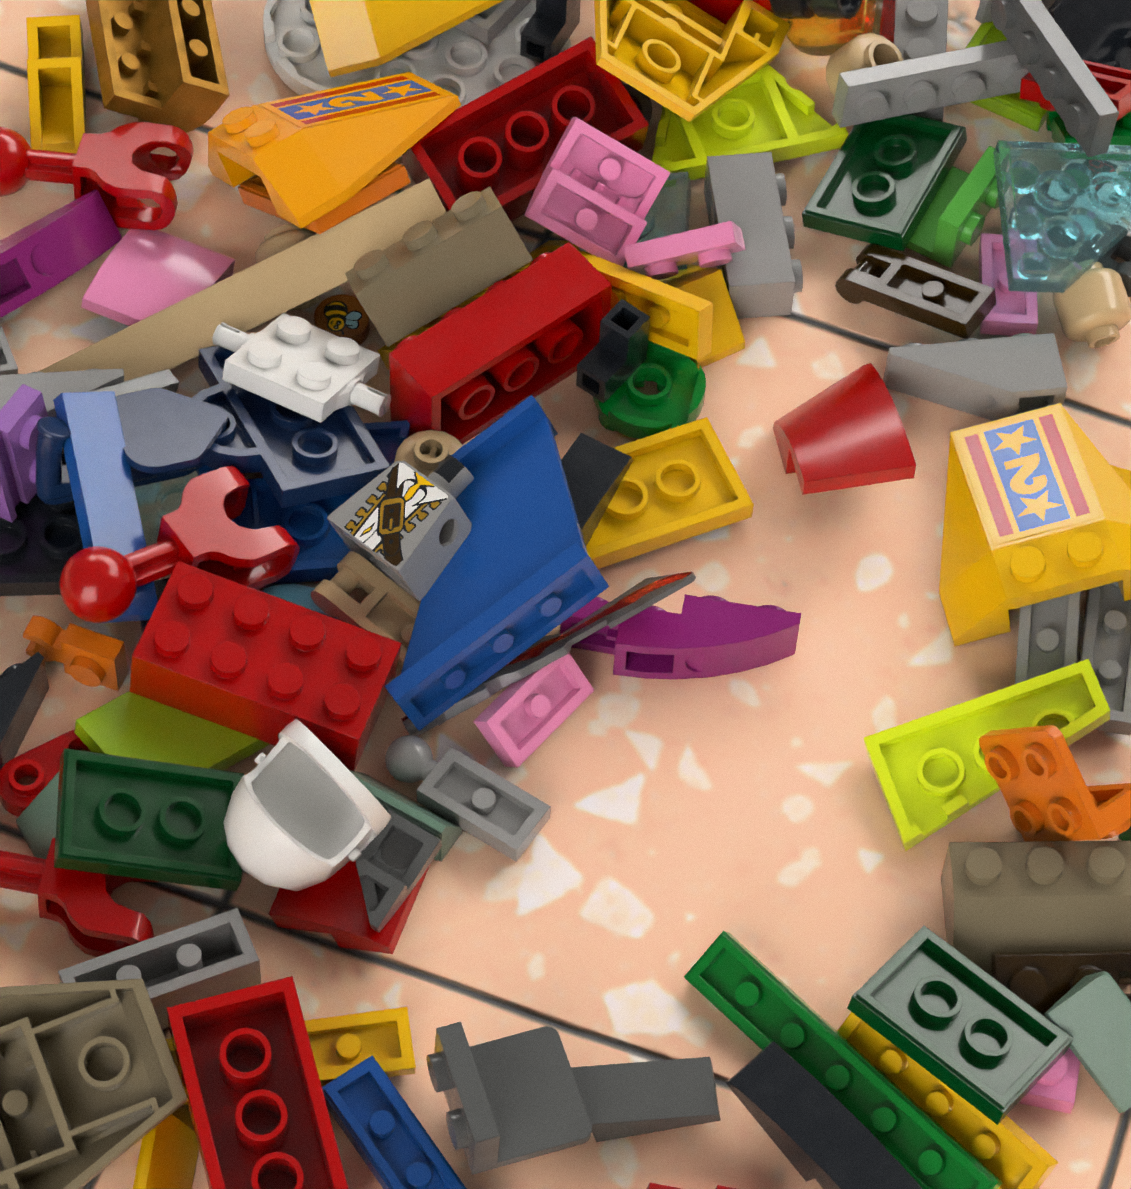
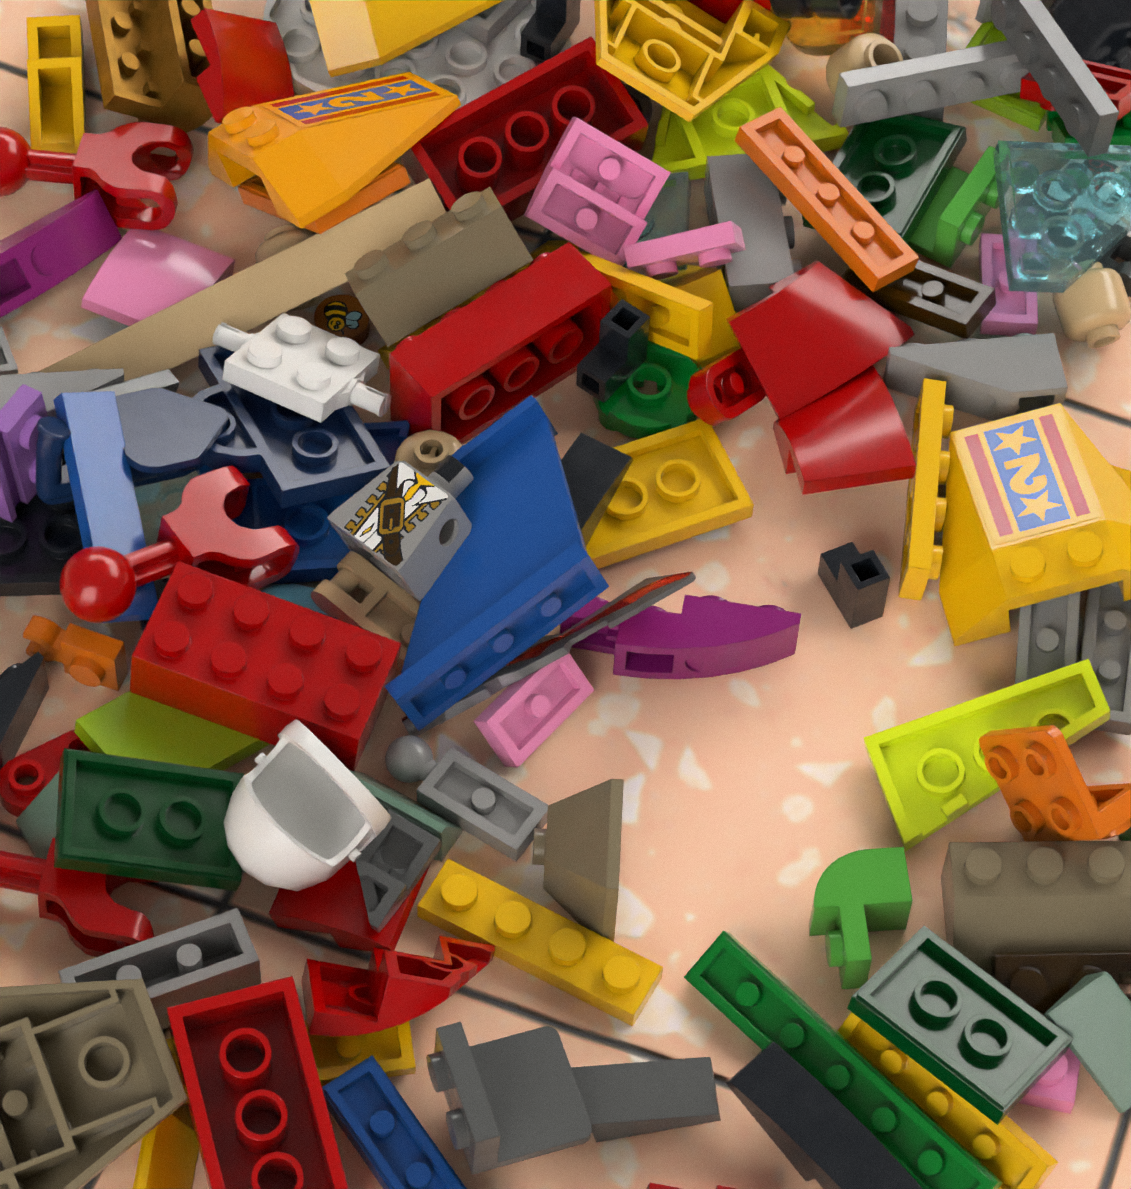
(244, 61): none -> red slope
(392, 989): none -> red slope
(540, 942): none -> yellow plate
(584, 855): none -> dark tan slope
(724, 389): none -> red plate
(813, 336): none -> red slope
(826, 199): none -> orange plate
(855, 583): none -> black piece
(855, 897): none -> bright green brick
(923, 508): none -> yellow plate

